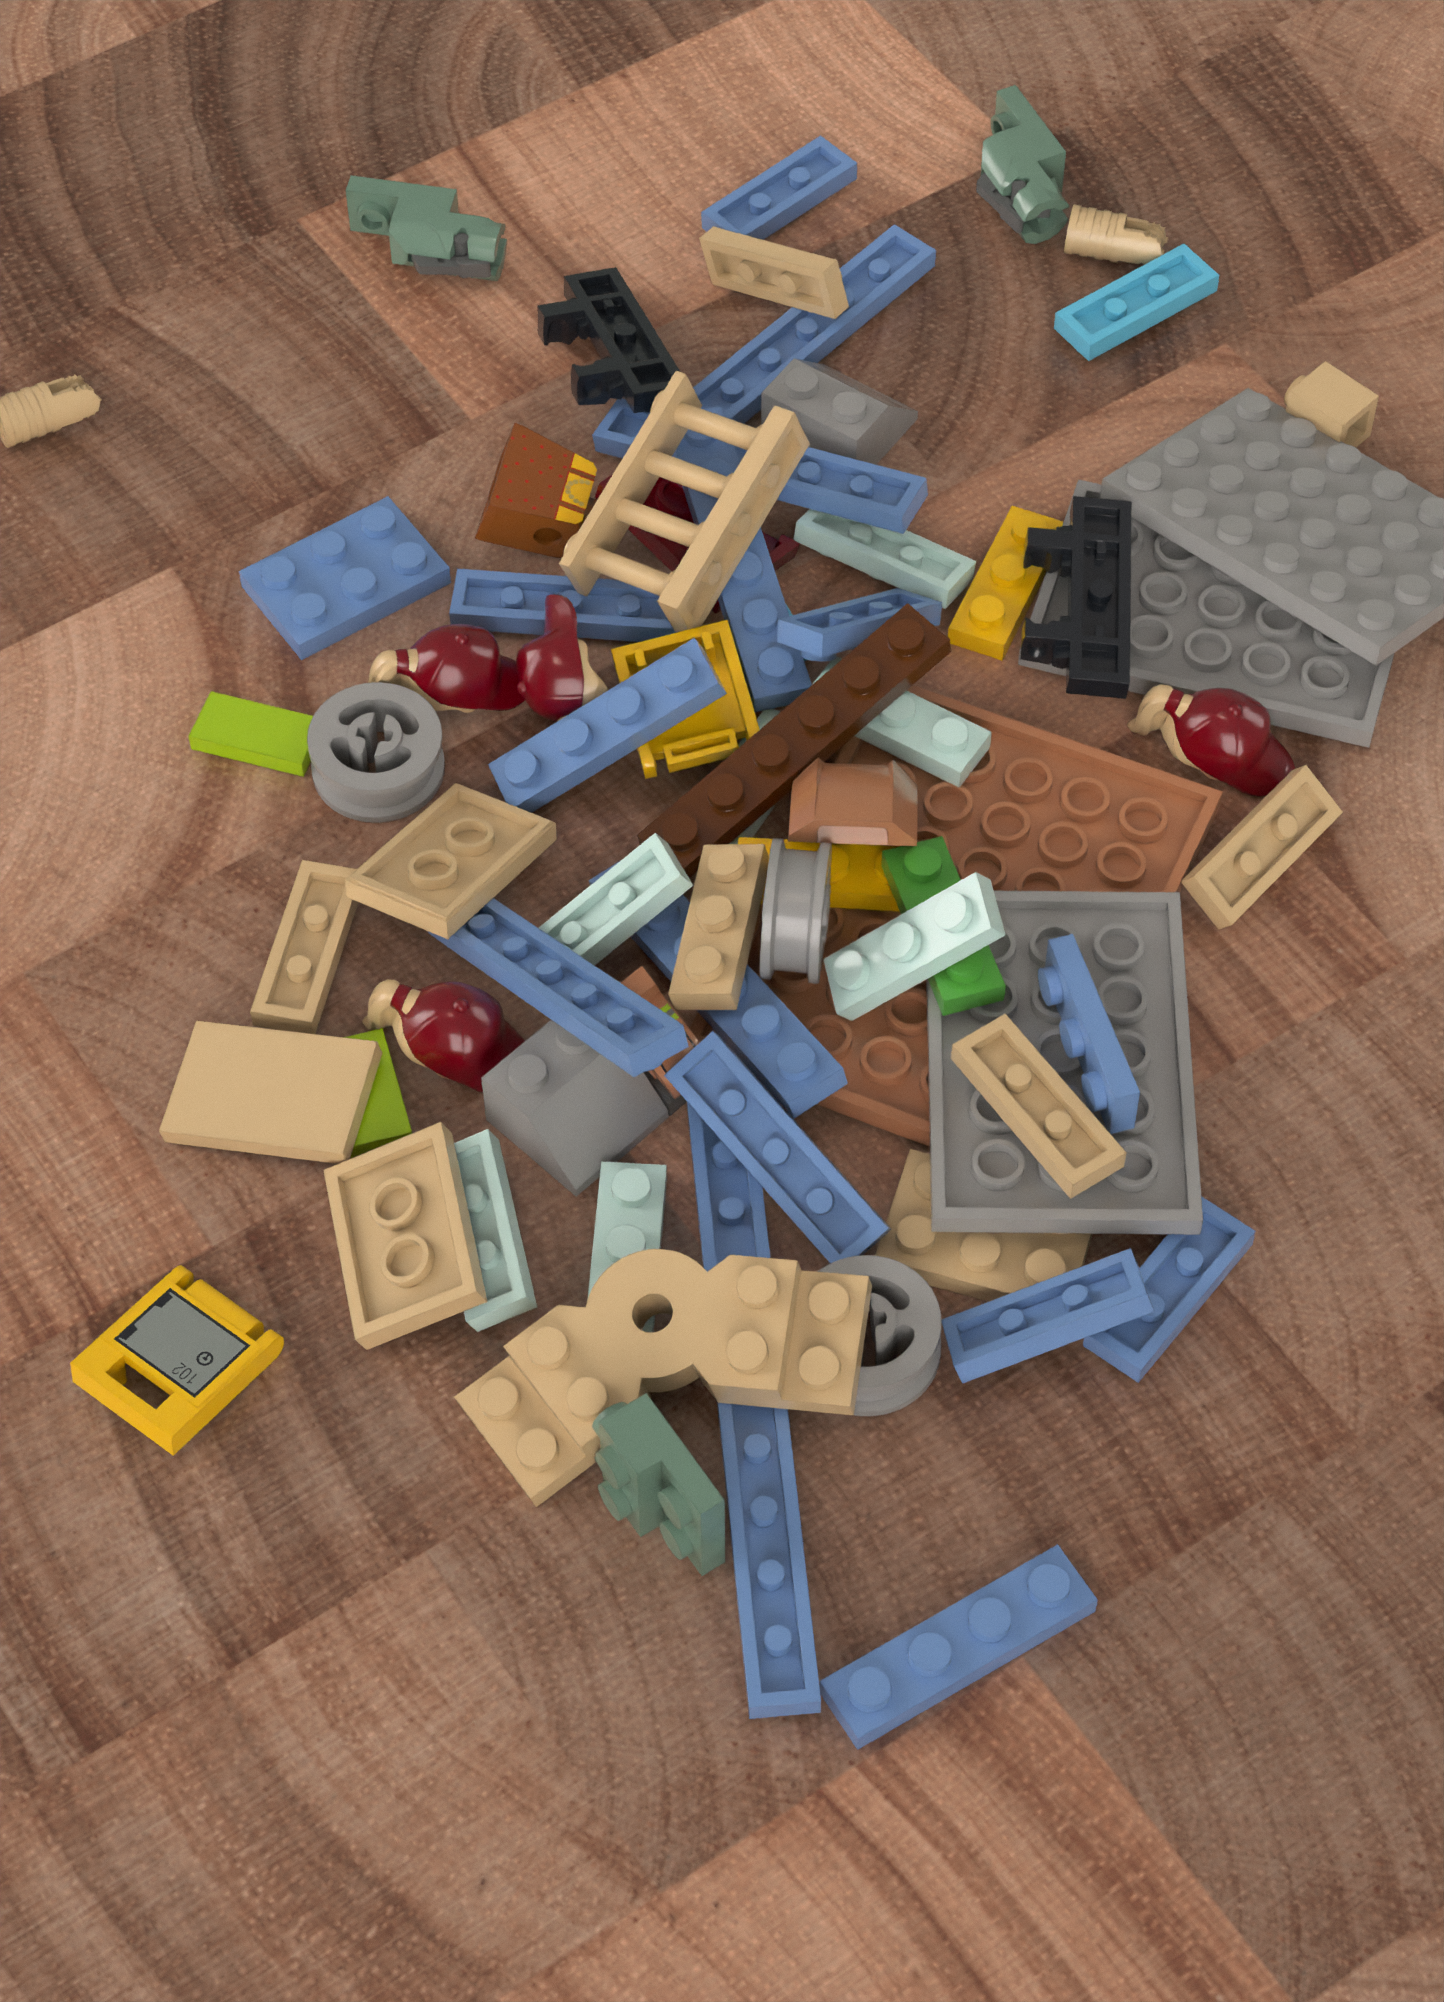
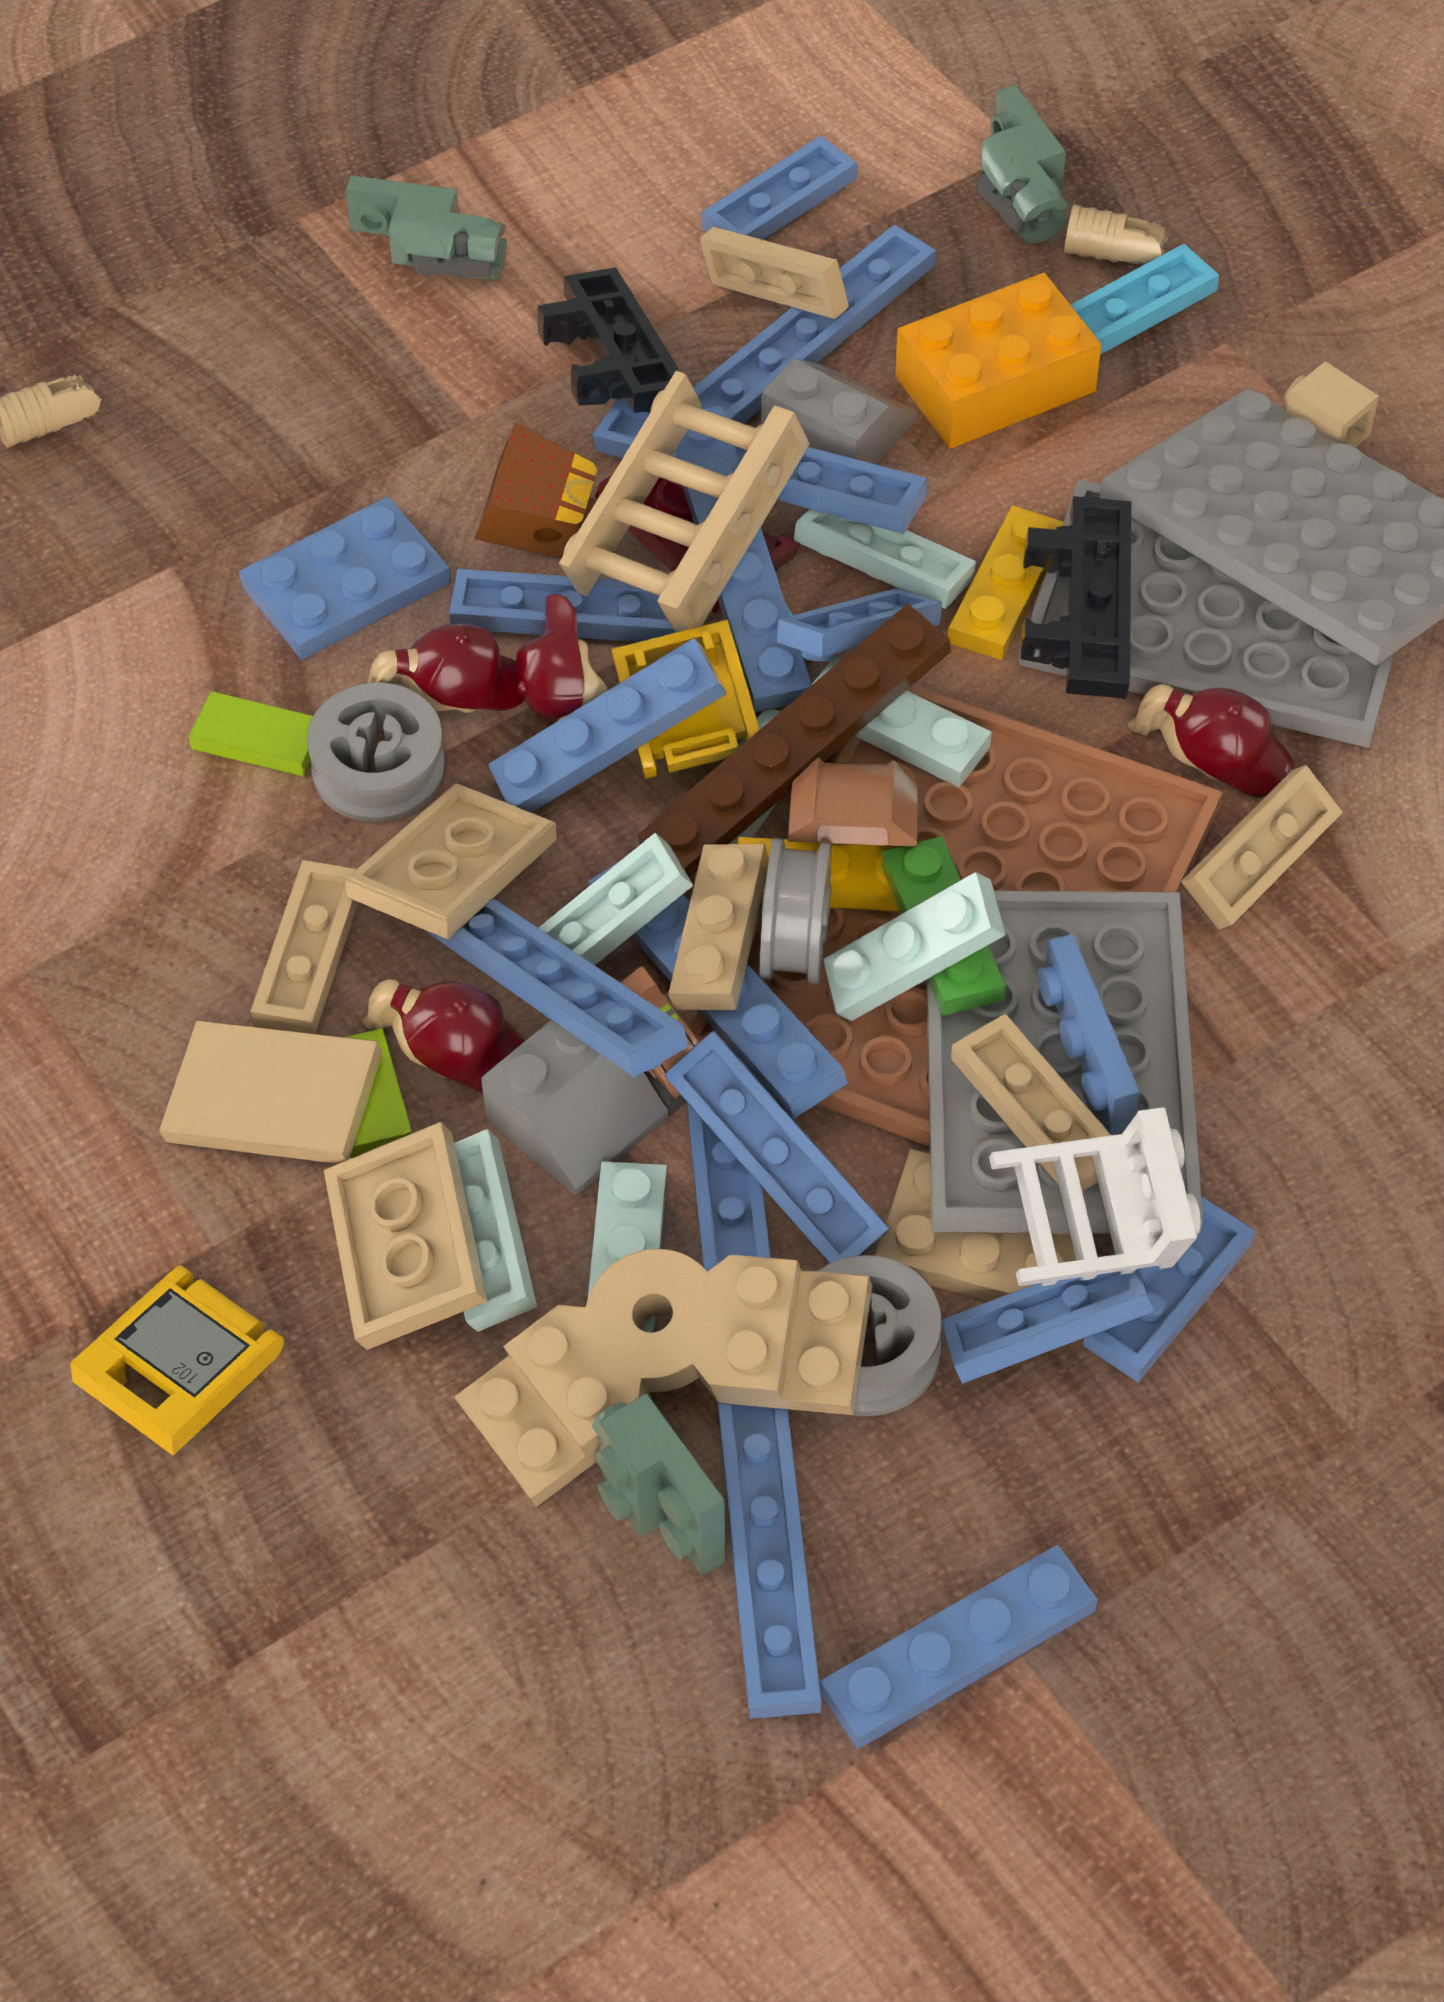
(997, 360): none -> light orange brick
(1141, 1193): none -> white plate

